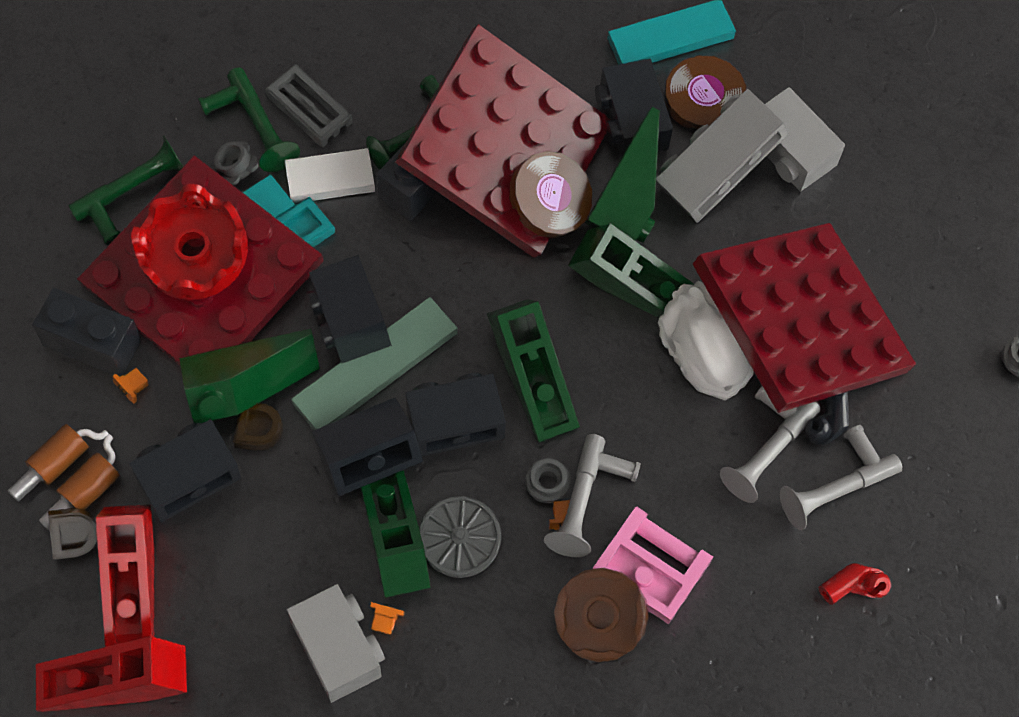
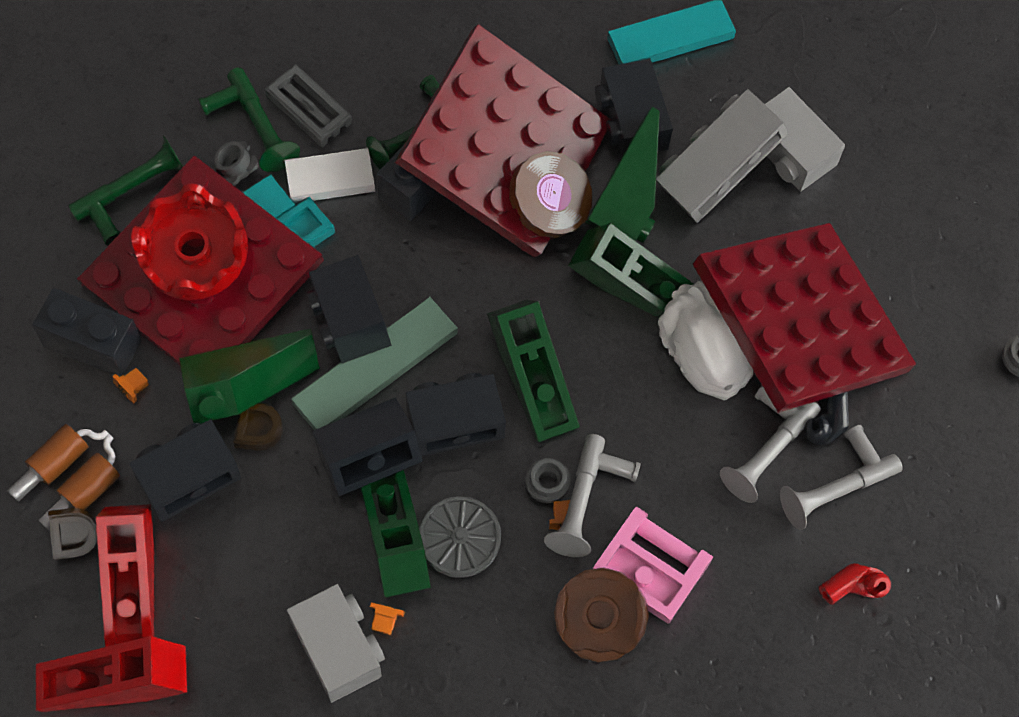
(700, 89): reddish brown tile -> none

